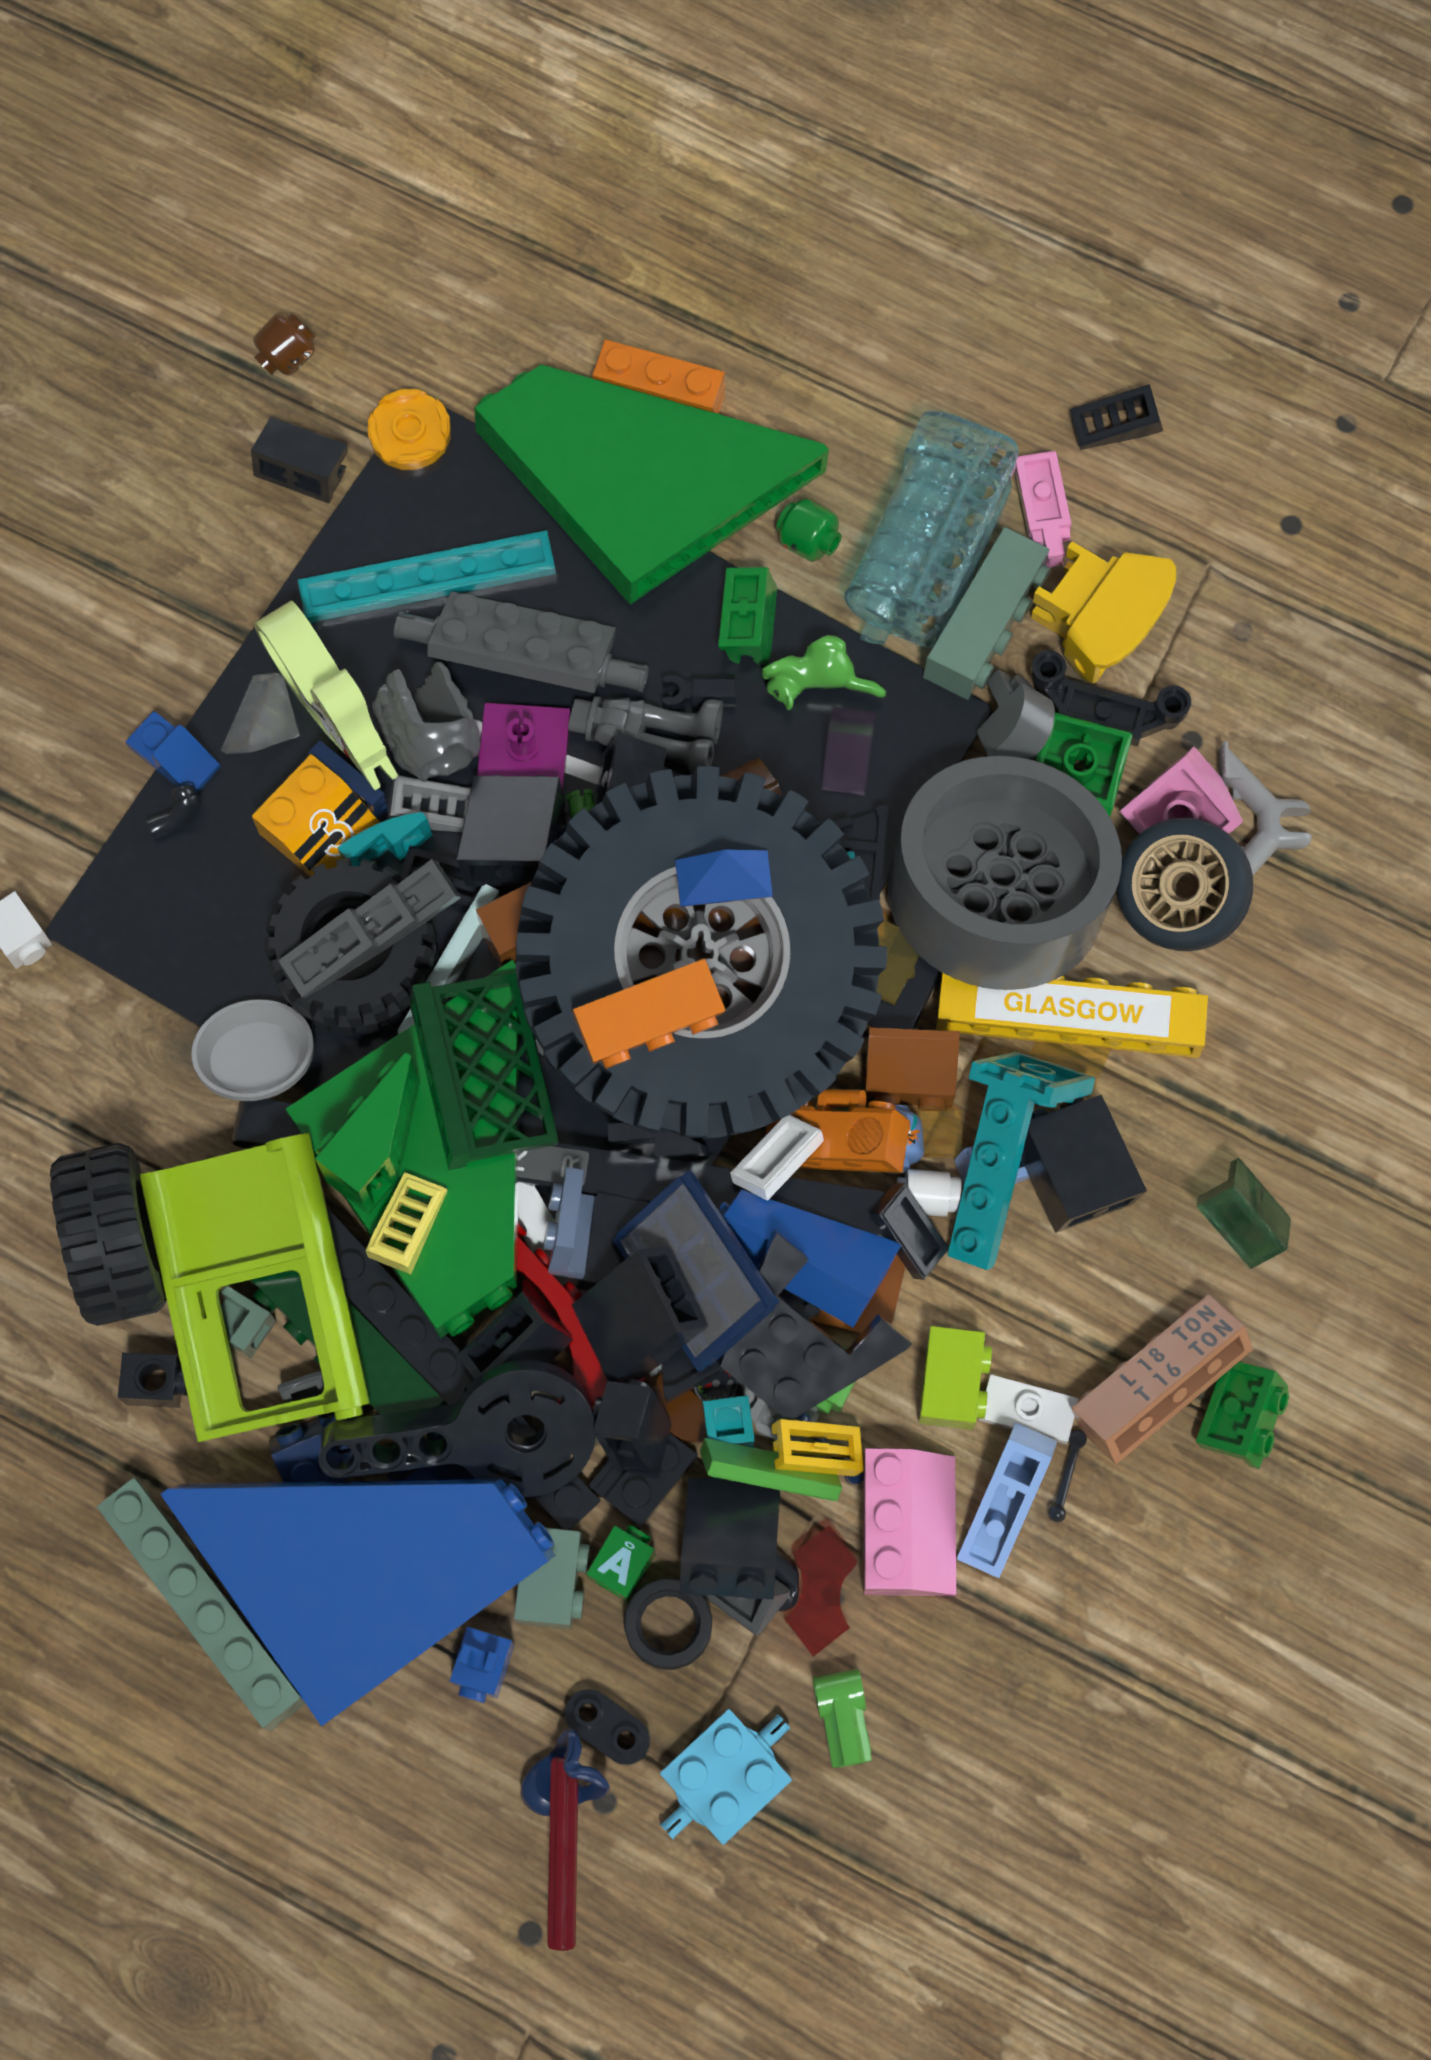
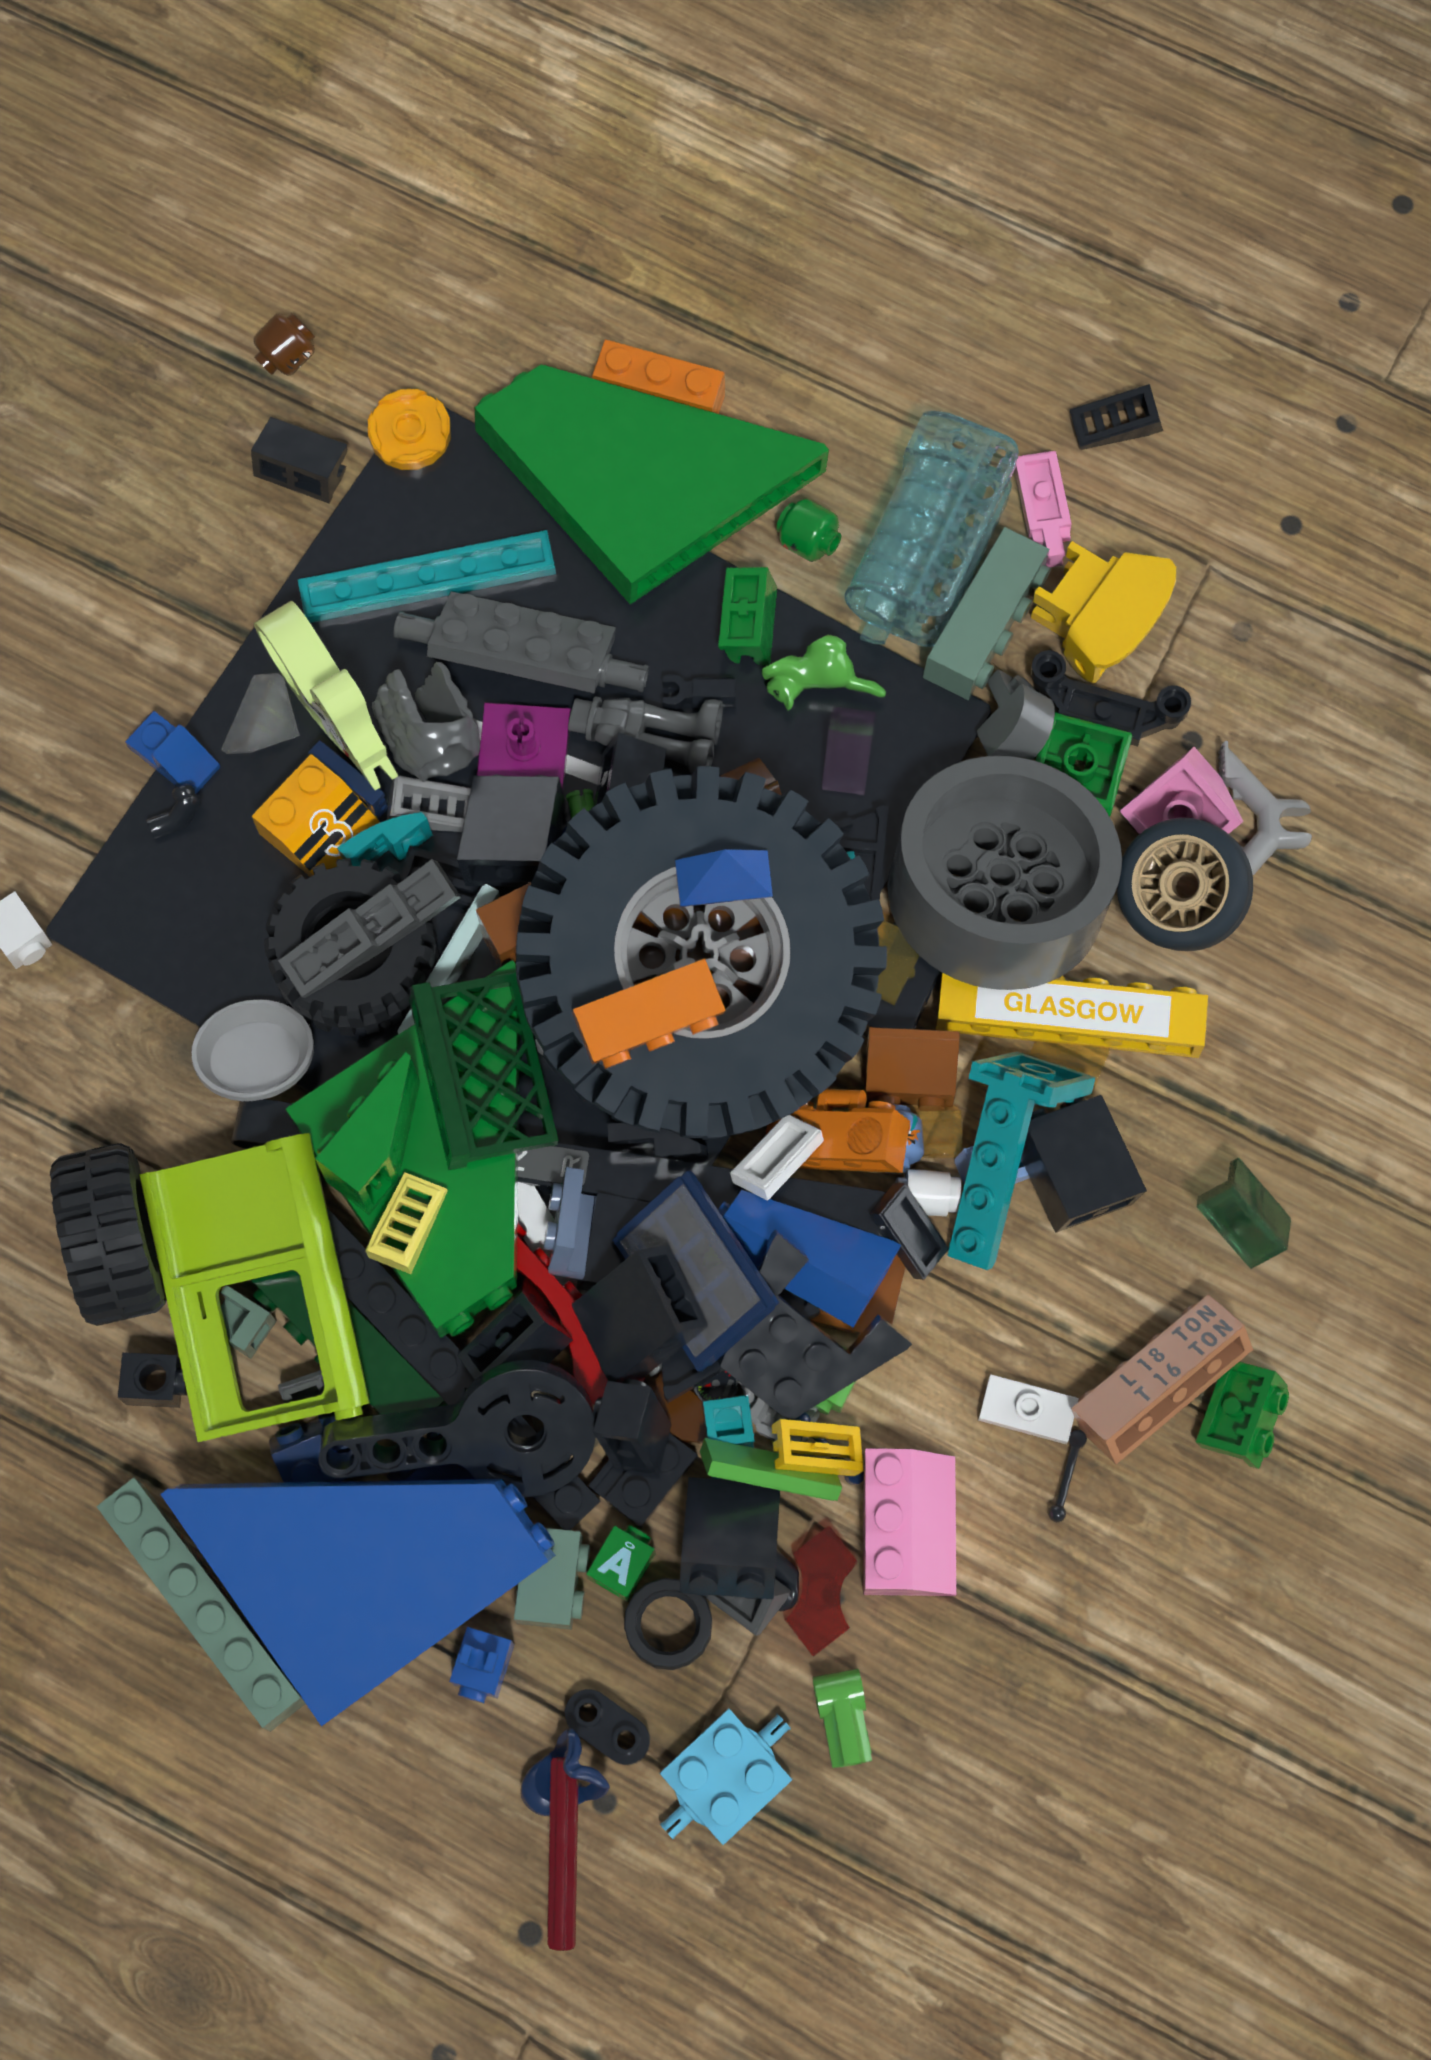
(953, 1378): lime brick -> none
(1007, 1500): light blue slope -> none

